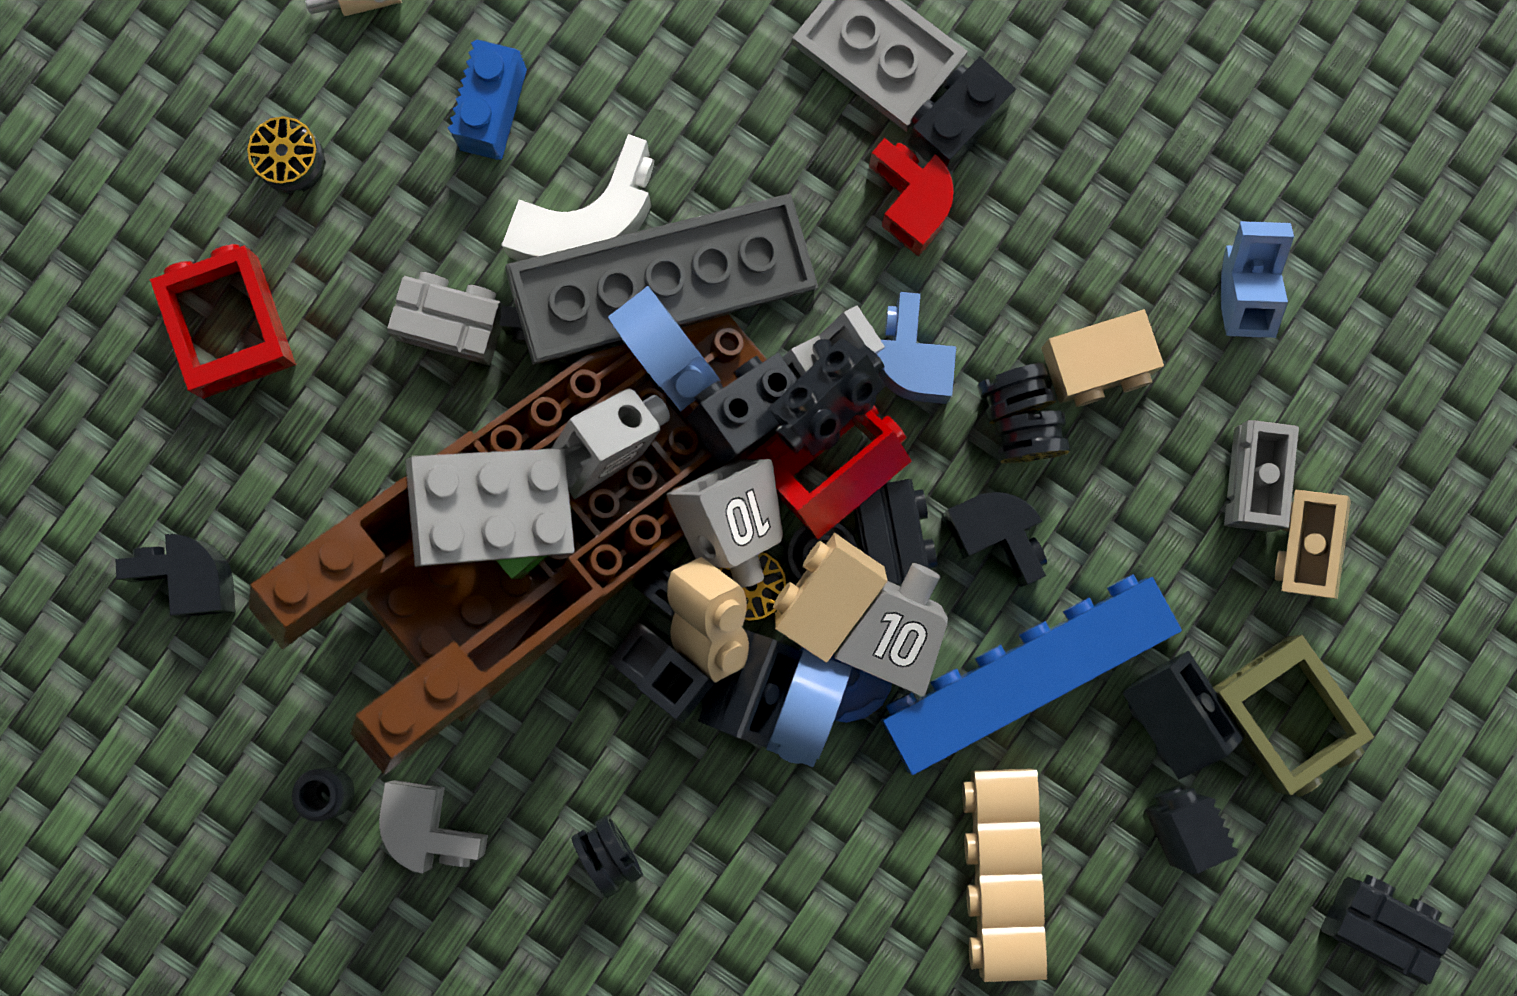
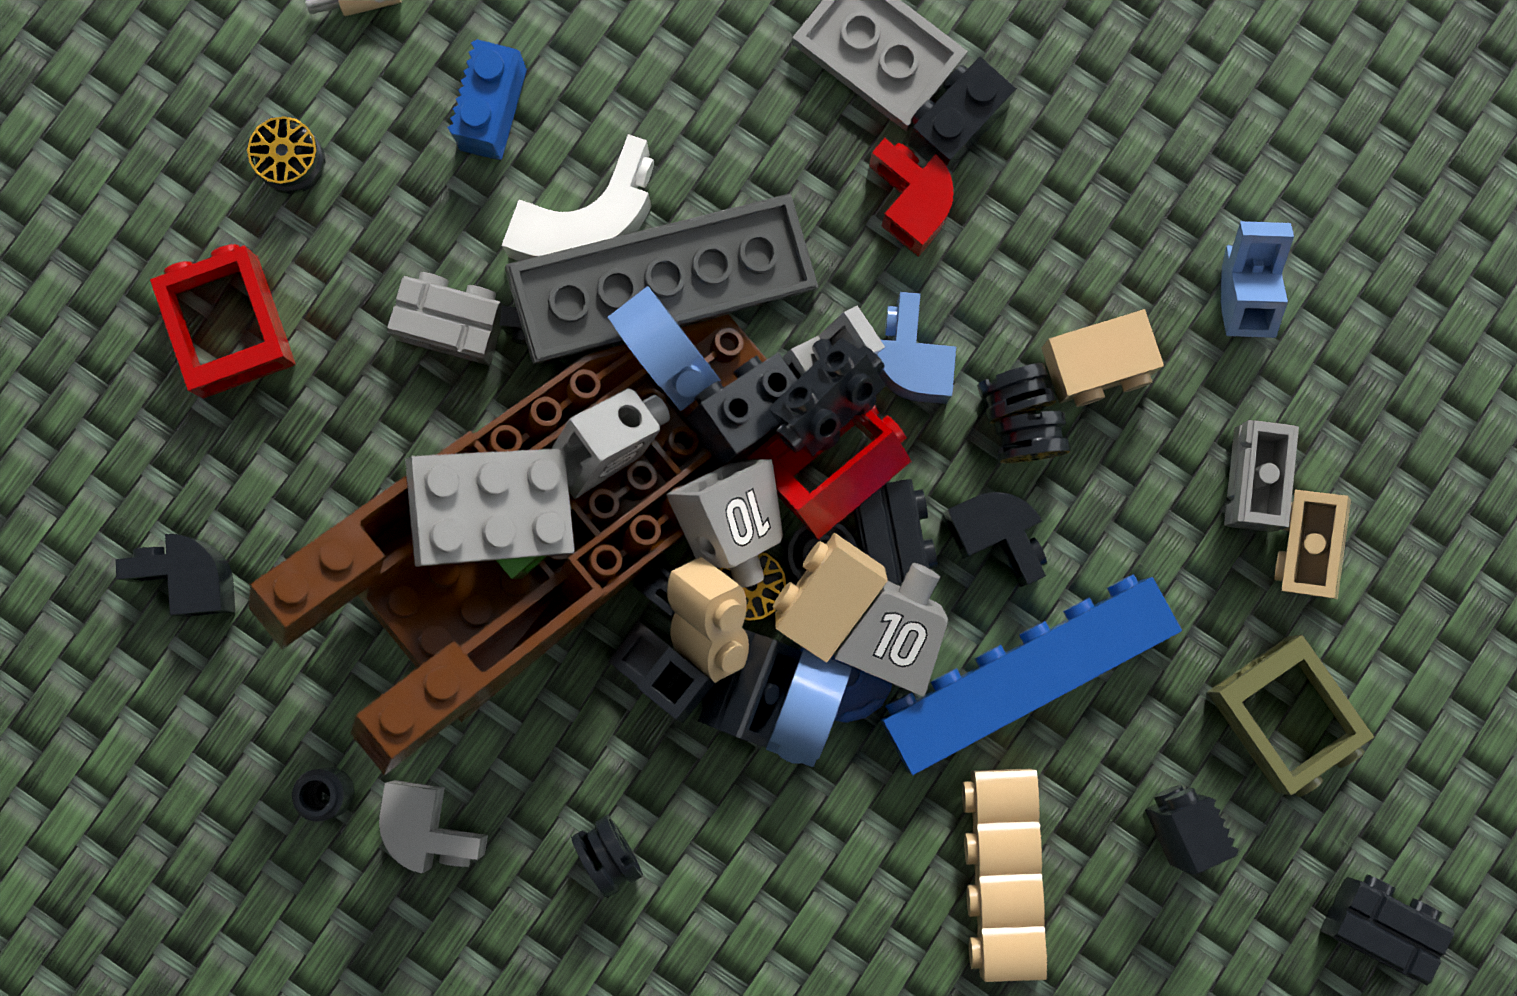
(1183, 715): black brick -> none

